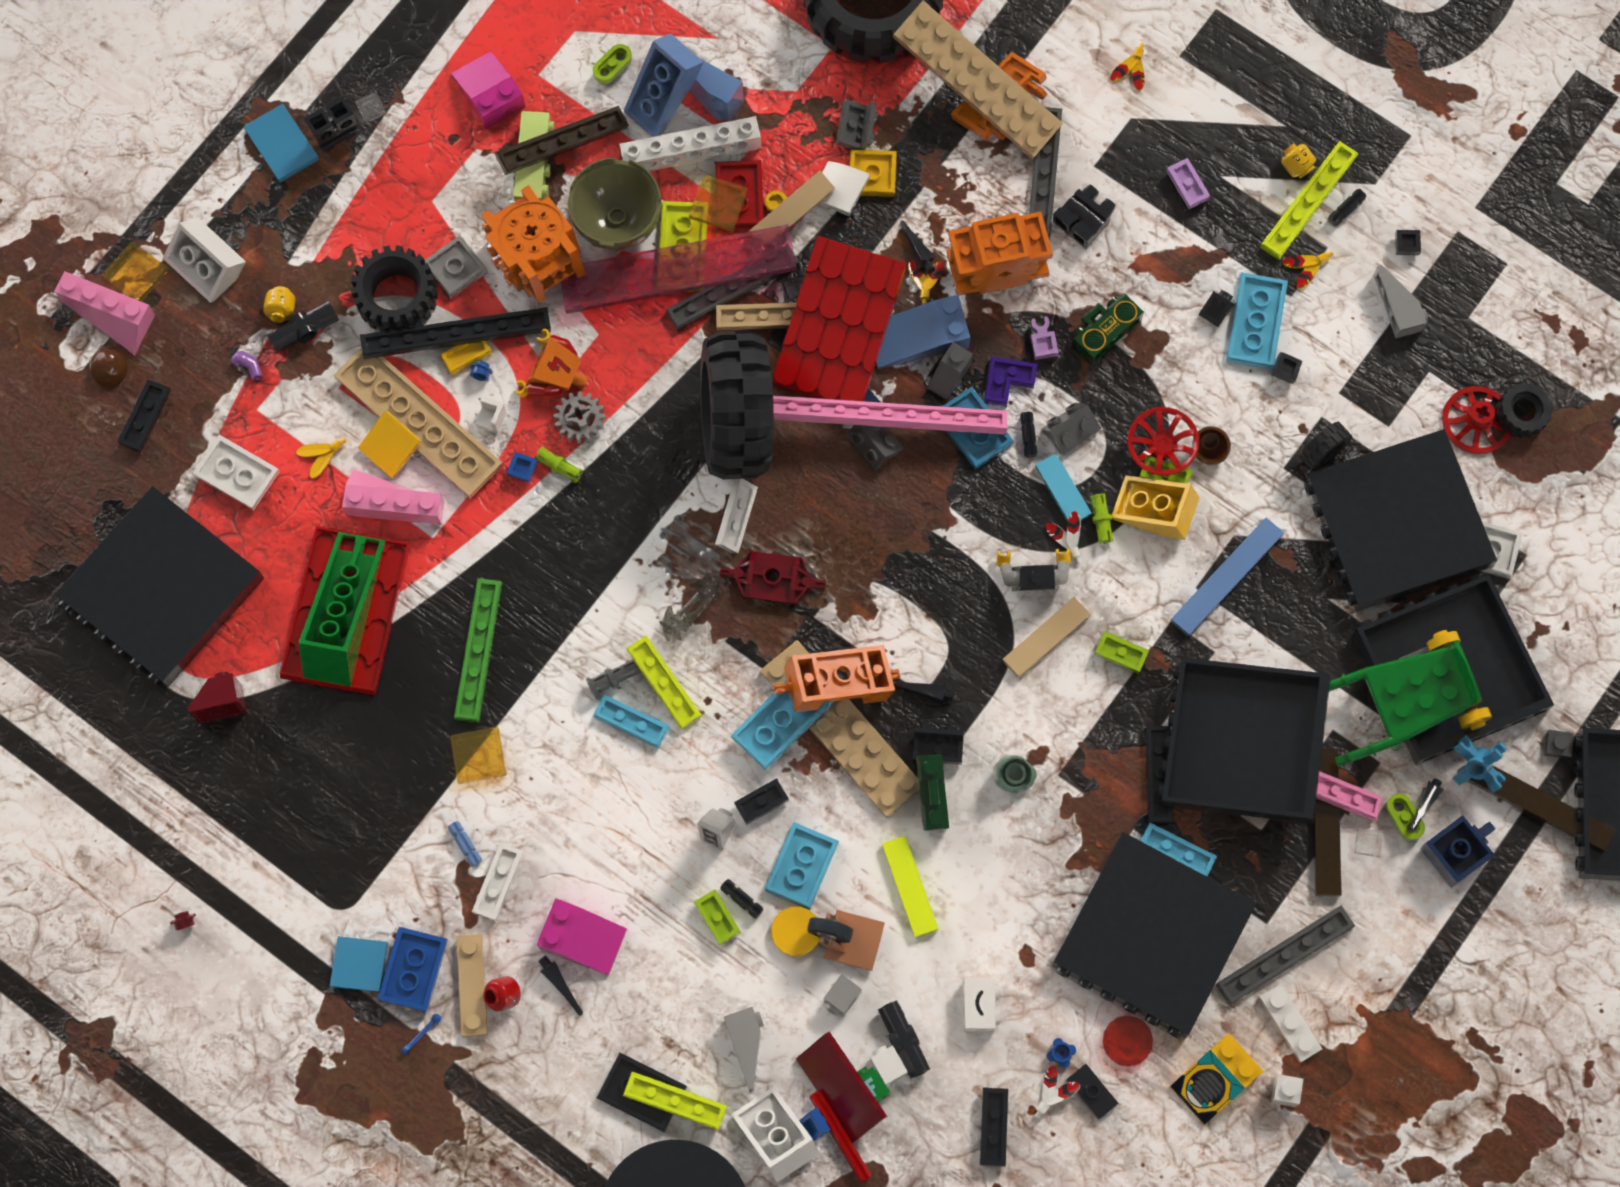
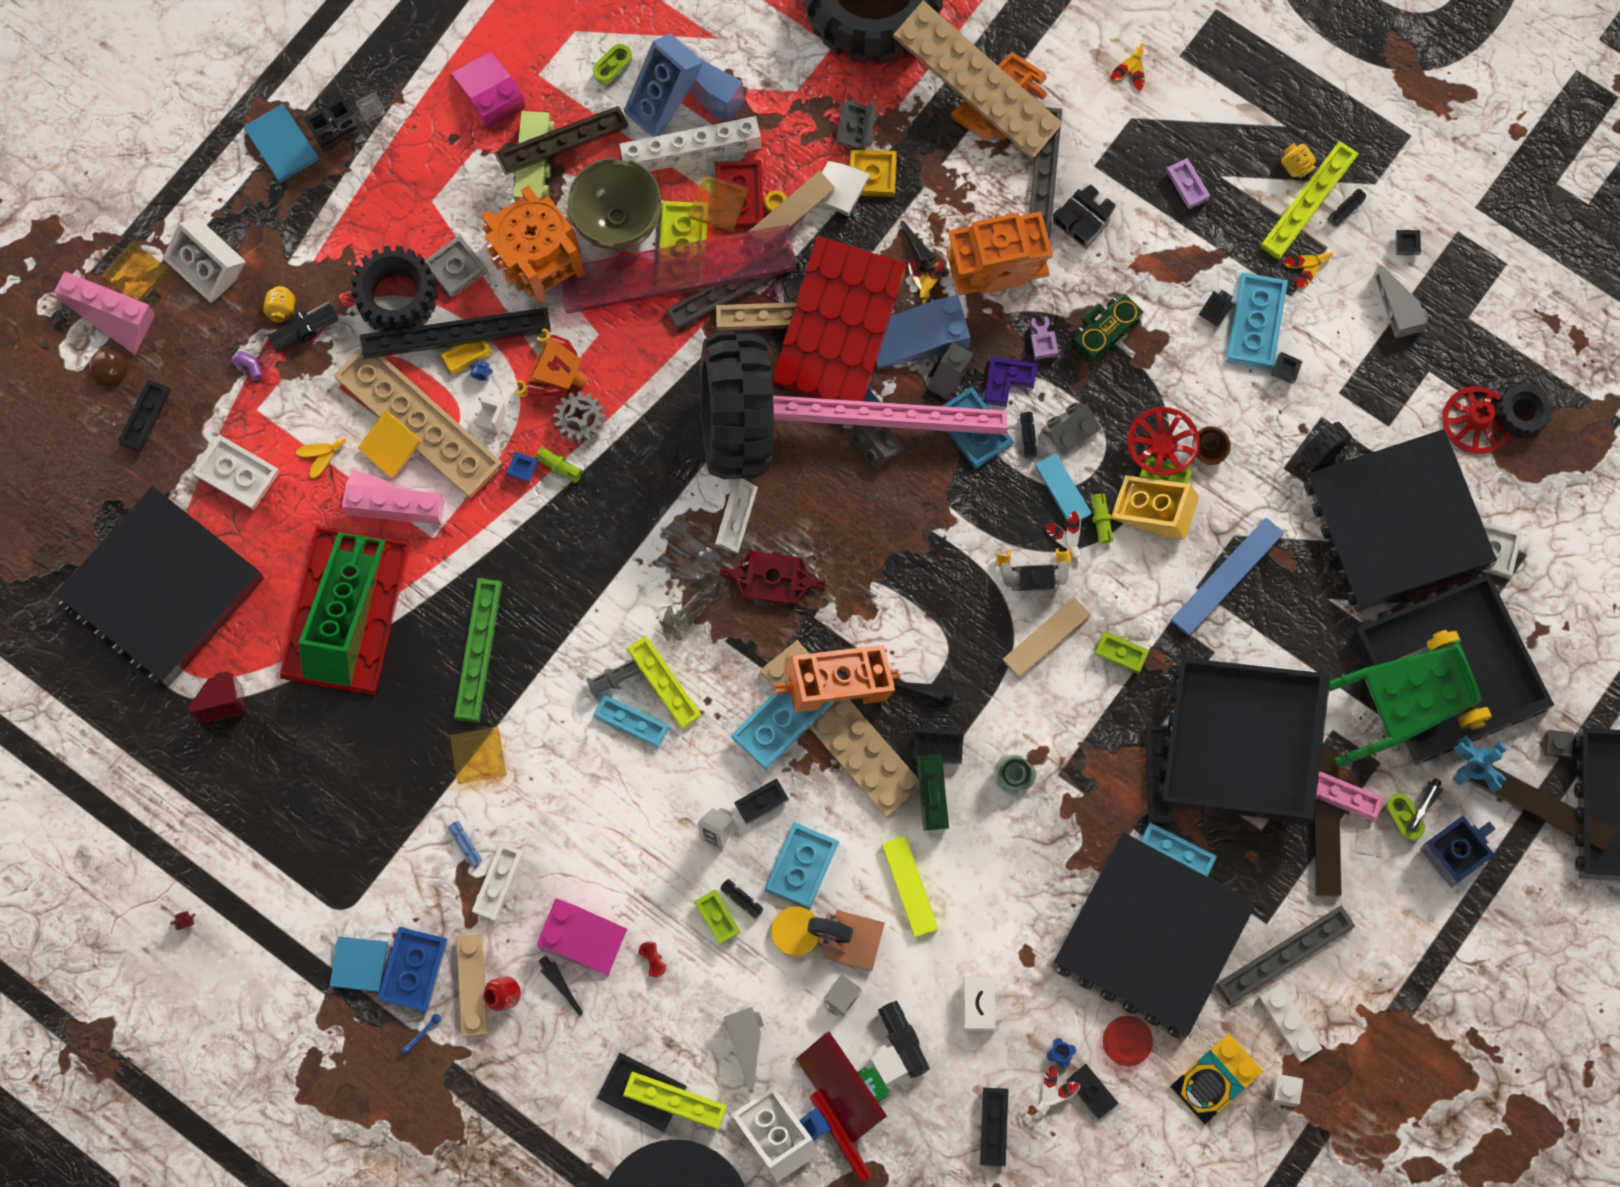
(656, 966): none -> red piece

